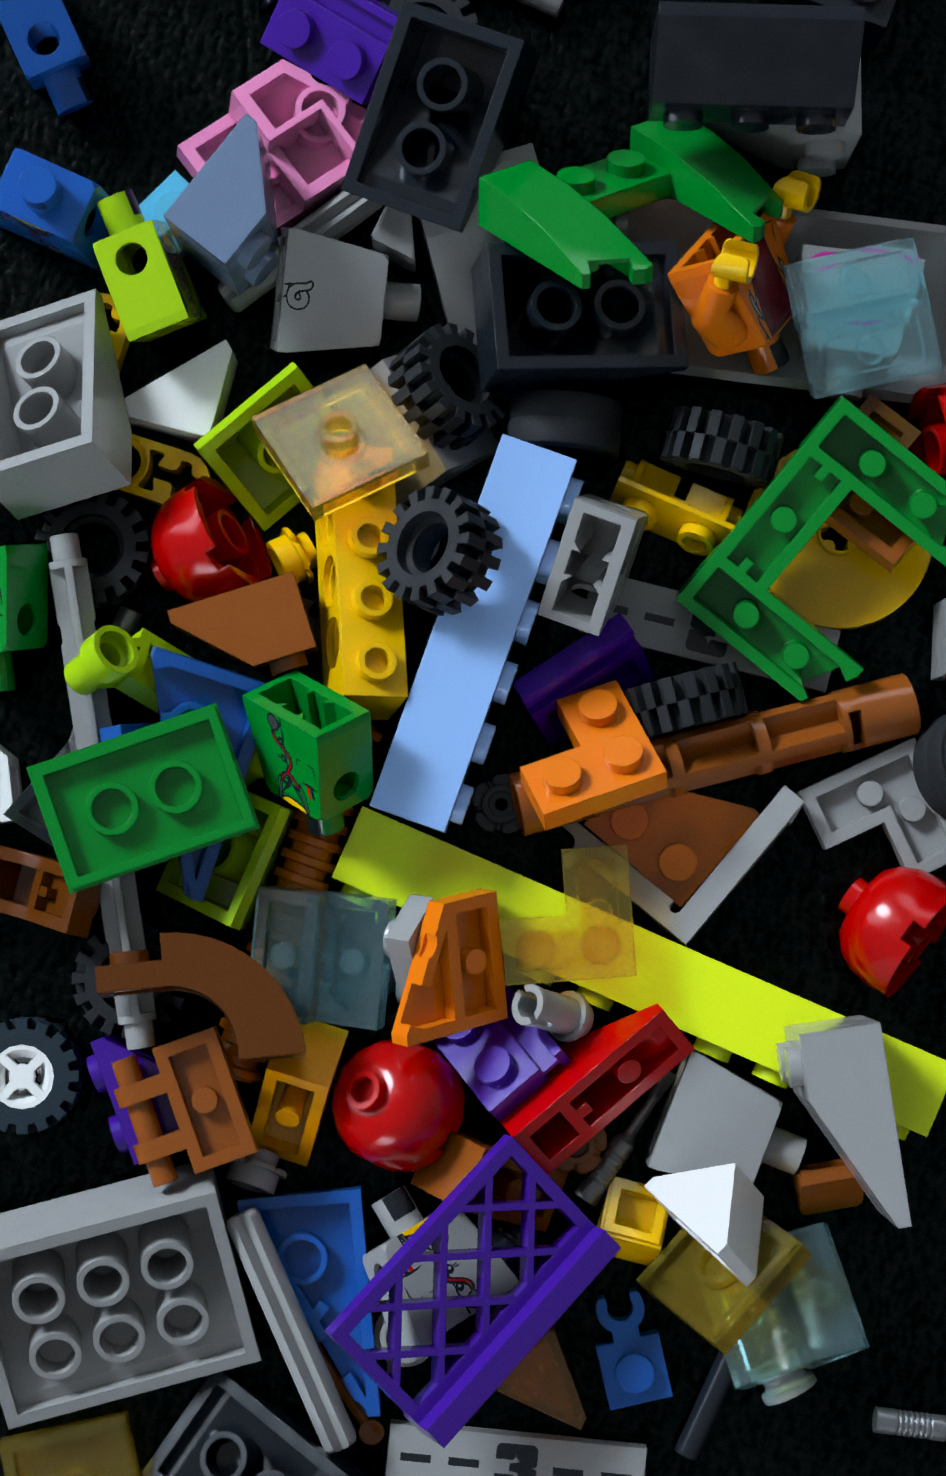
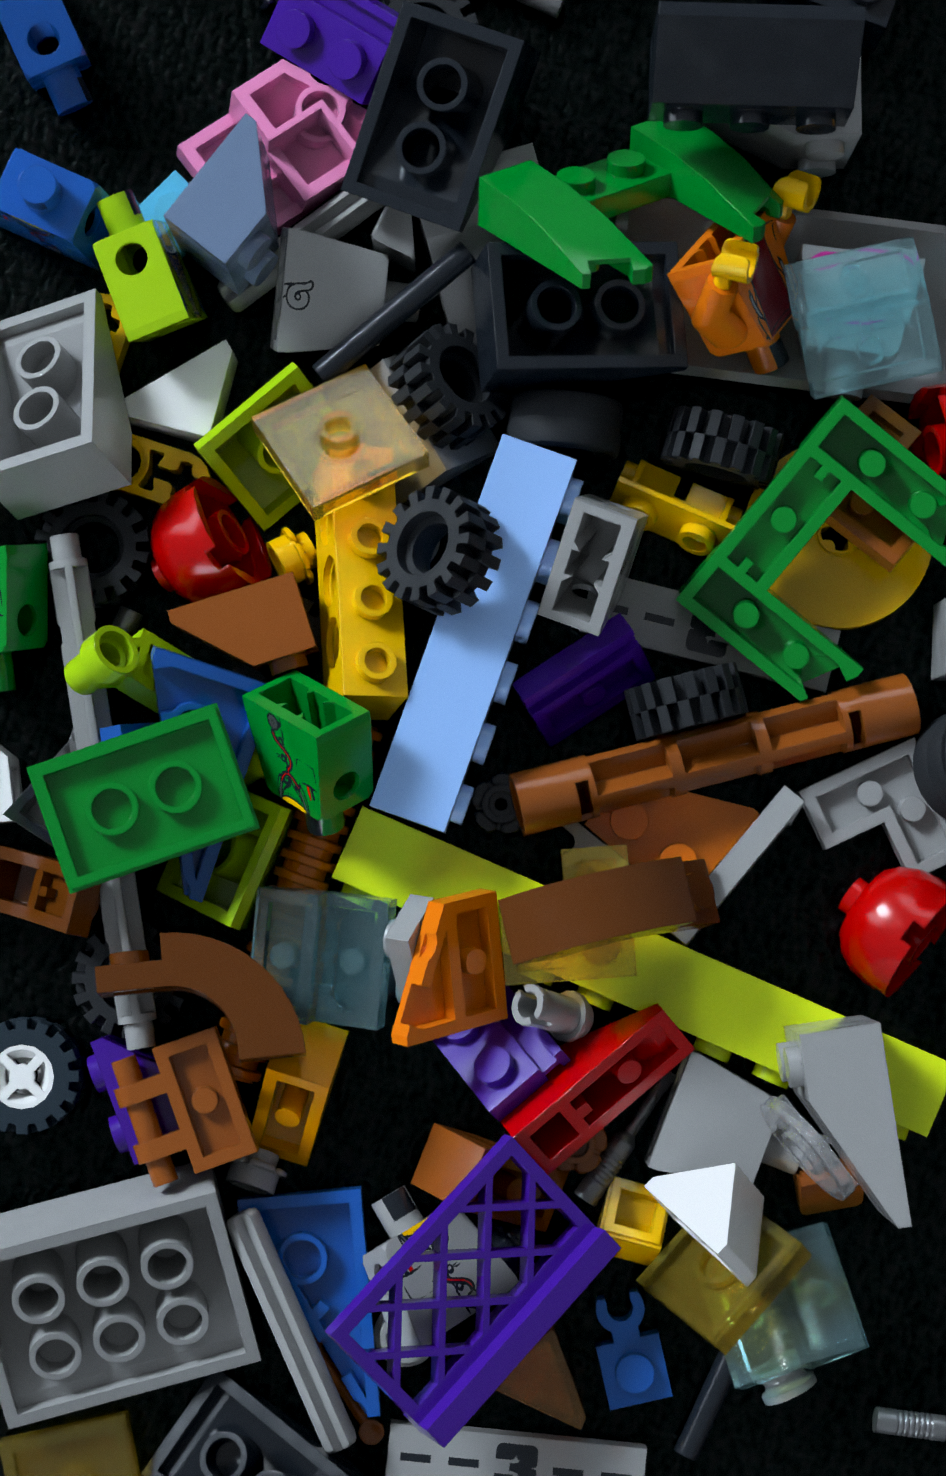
(394, 313): none -> black bar
(397, 1105): red cylinder -> none
(604, 769): orange plate -> none
(608, 908): none -> reddish brown arch
(807, 1147): none -> clear wheel

